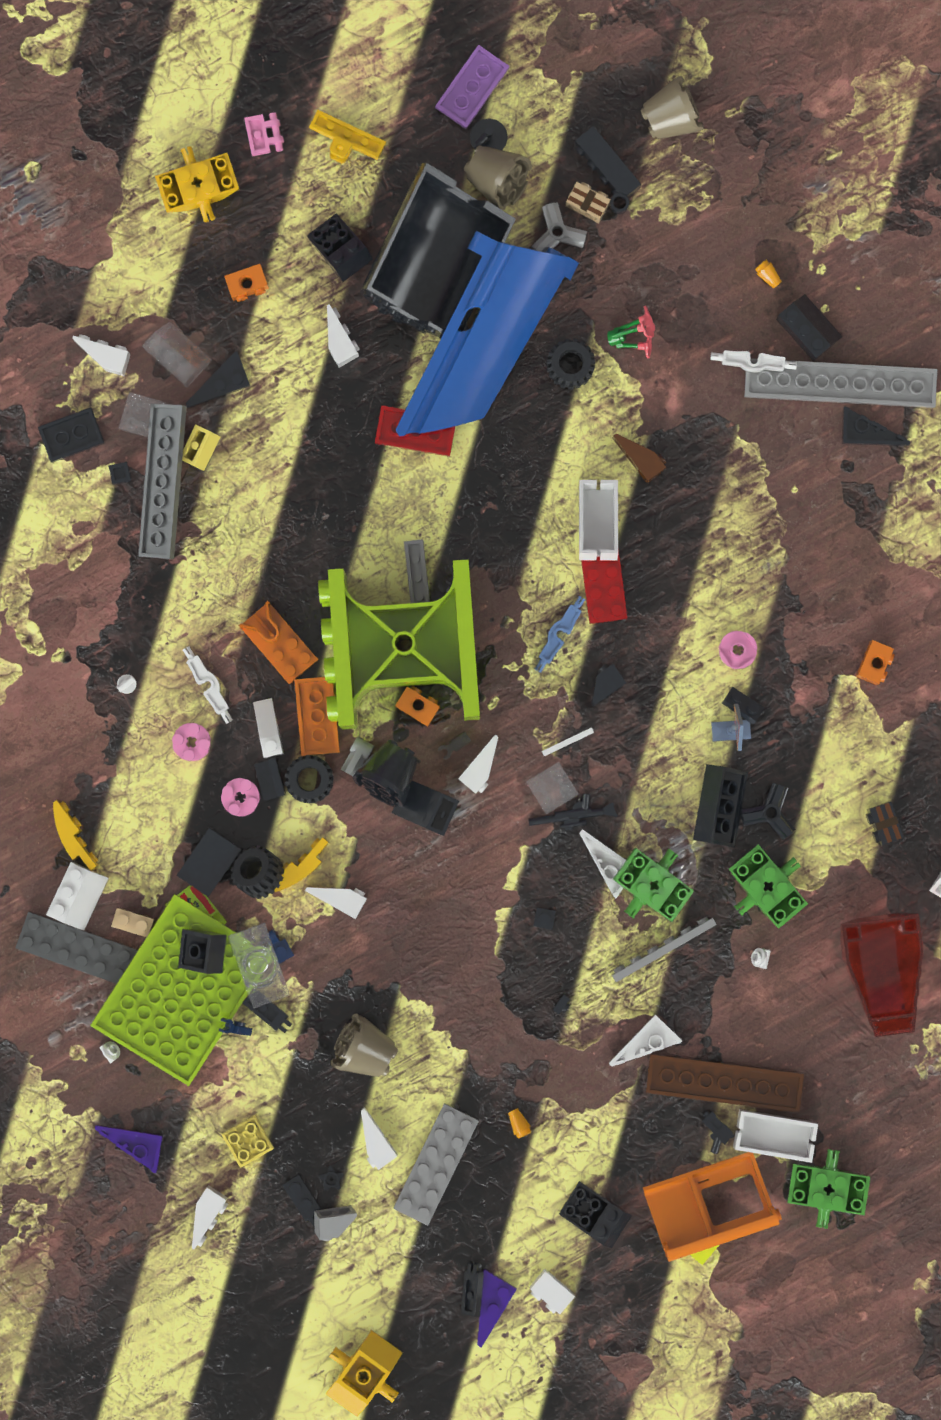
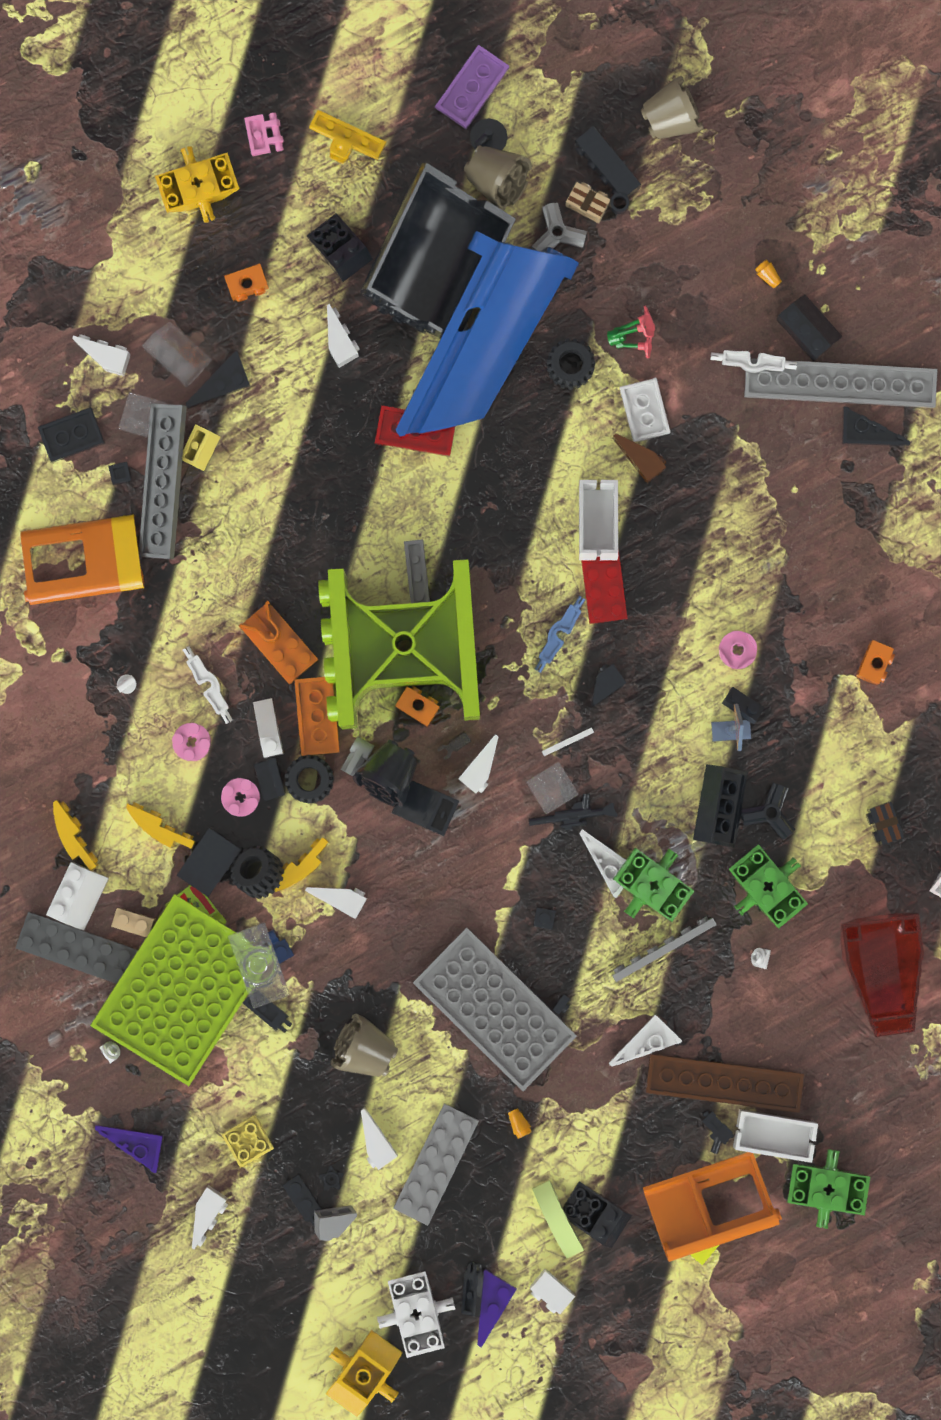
(109, 558): none -> orange piece
(152, 825): none -> yellow slope
(202, 951): black slope -> none
(237, 1028): dark blue plate -> none
(418, 1333): none -> white slope
(494, 1009): none -> light grey plate
(557, 1219): none -> yellowish green slope
(644, 410): none -> white tile

